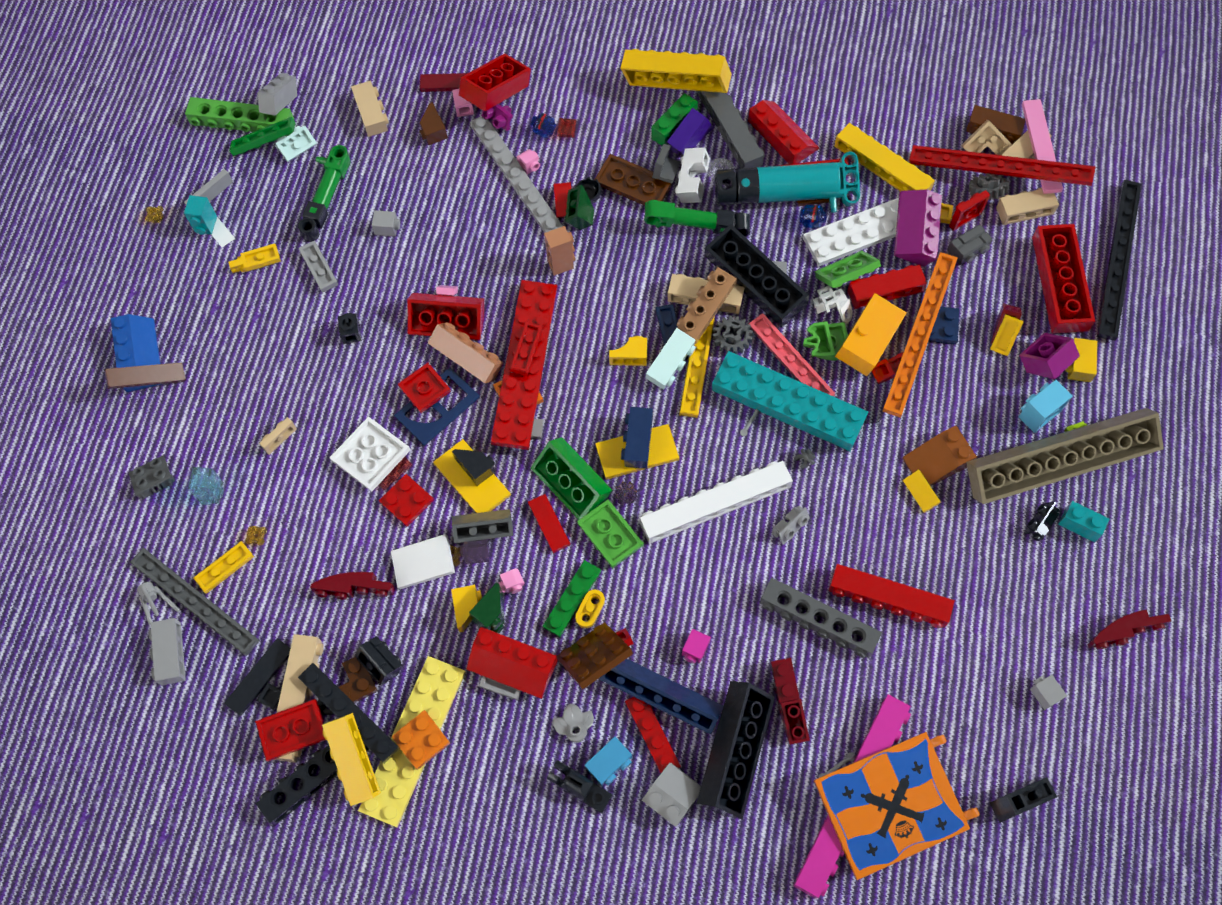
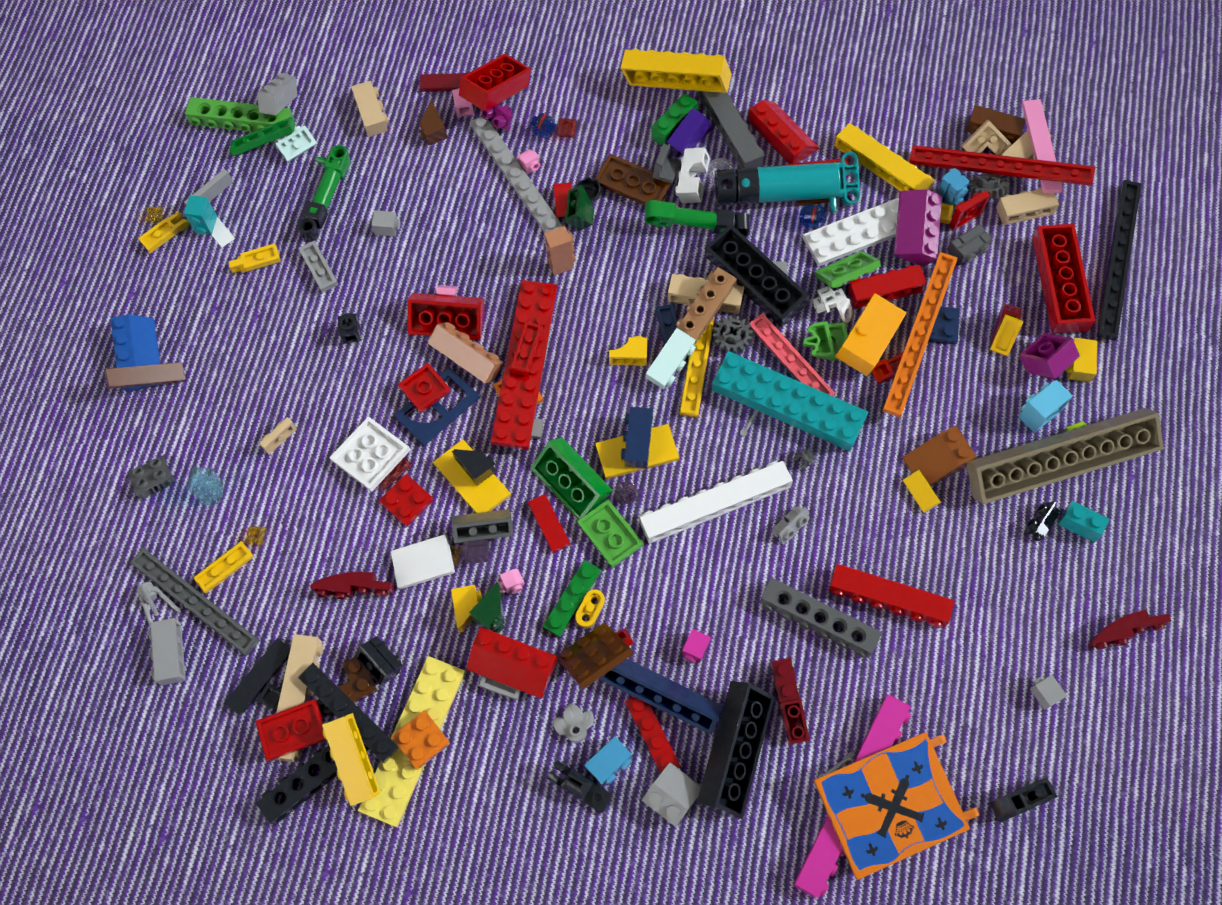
(163, 231): none -> yellow hinge
(953, 187): none -> dark azure brick

